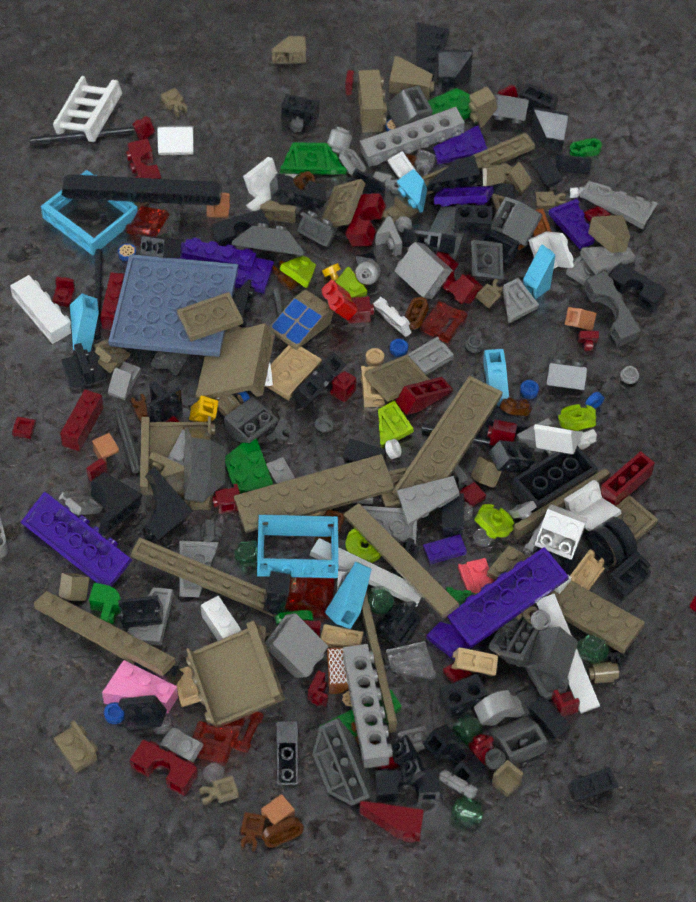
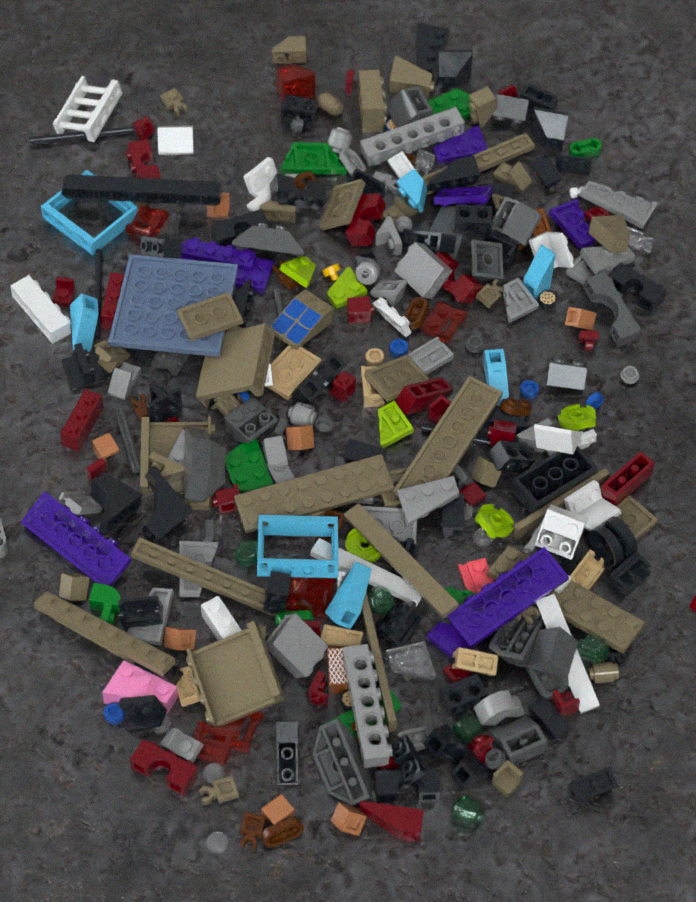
(23, 427): dark red tile -> none
(76, 747): dark tan bracket -> none
(125, 250): tile -> none
(179, 638): none -> nougat panel
(203, 408): yellow brick -> none
(217, 842): none -> clear plate
(274, 451): none -> light grey slope
(295, 81): none -> clear red slope
(300, 437): none -> nougat panel
(302, 414): none -> light grey head
(317, 229): dark grey bracket -> none
(330, 104): none -> dark tan brick
(339, 300): red brick -> none
(348, 818): none -> nougat panel
(390, 289): none -> light grey slope
(393, 448): white tile -> none
(438, 408): none -> dark red panel
(444, 549): dark purple plate -> none
(458, 784): light grey axle -> none
(492, 174): dark tan slope -> none
(522, 510): light grey plate -> none
(540, 619): light grey plate -> none
(547, 299): none -> tile
(548, 201): dark tan plate -> none
(637, 240): none -> clear plate

